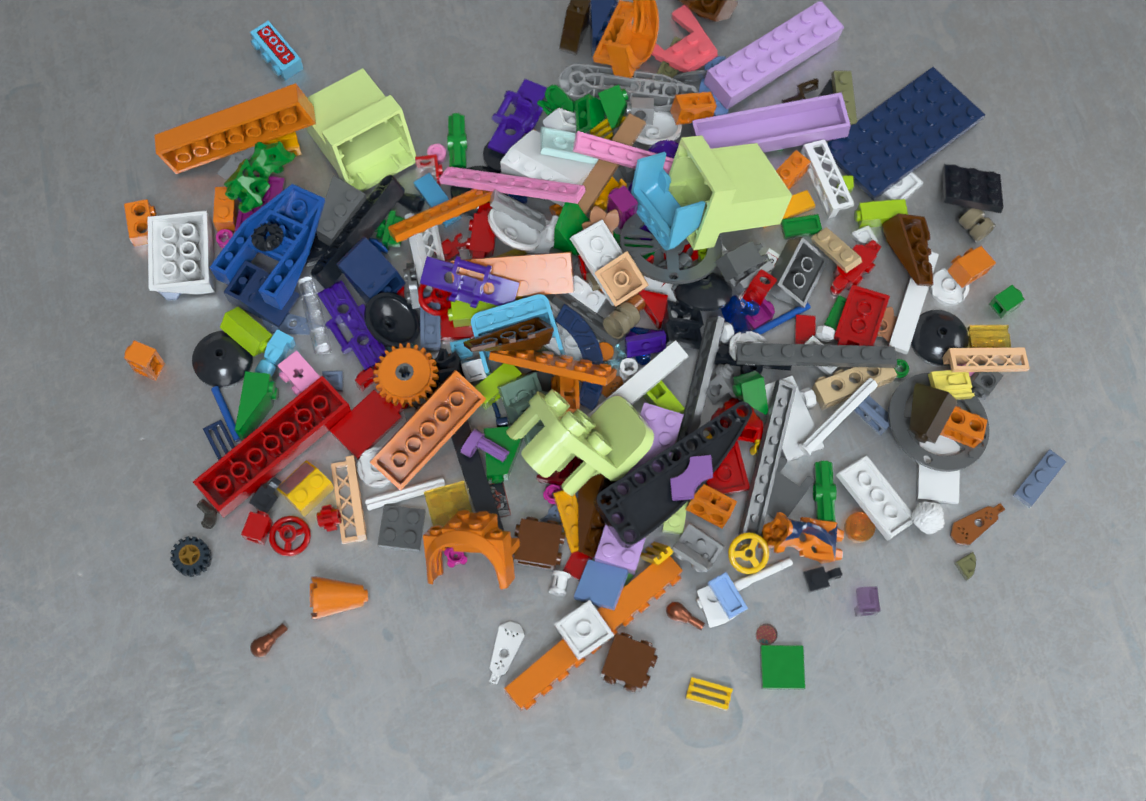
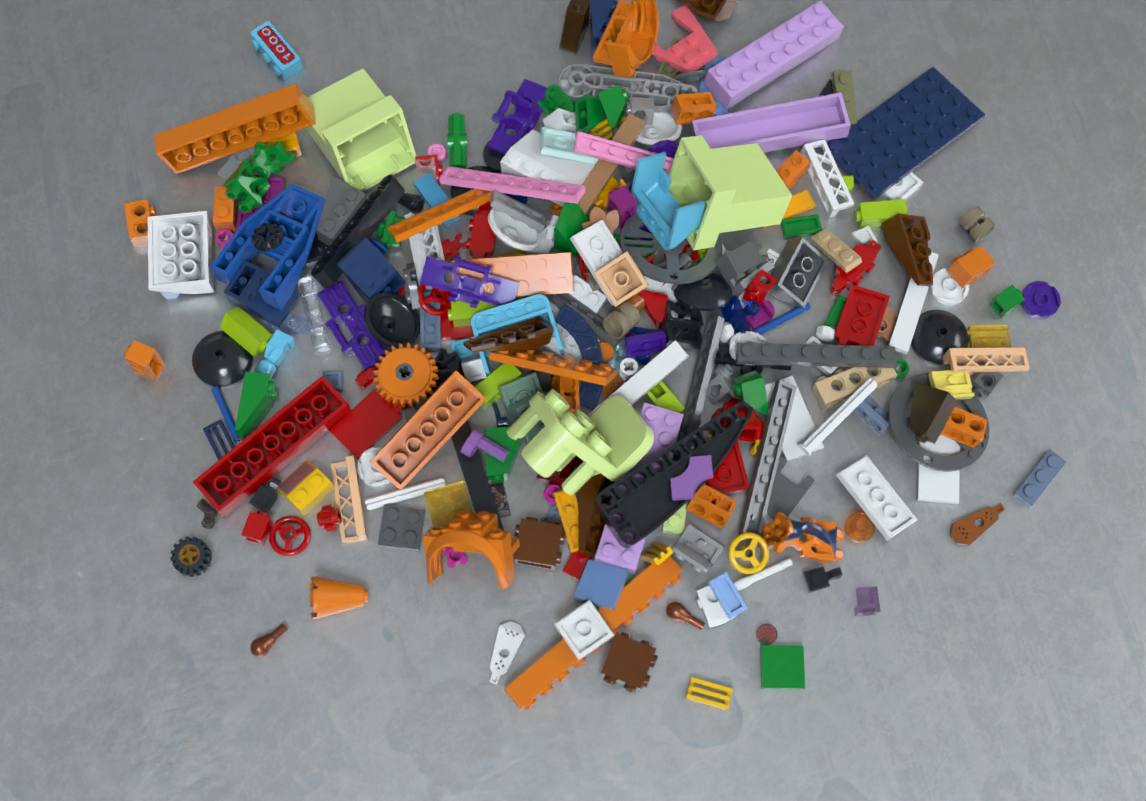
(294, 366): bright pink brick -> none
(559, 583): white bush -> none
(801, 90): dark brown bracket -> none
(804, 328): red tile -> none
(809, 397): white tile -> none
(824, 491): green piece -> none
(928, 517): white hair -> none
(967, 565): olive tile -> none
(972, 188): black plate -> none
(1040, 300): none -> dark purple tile

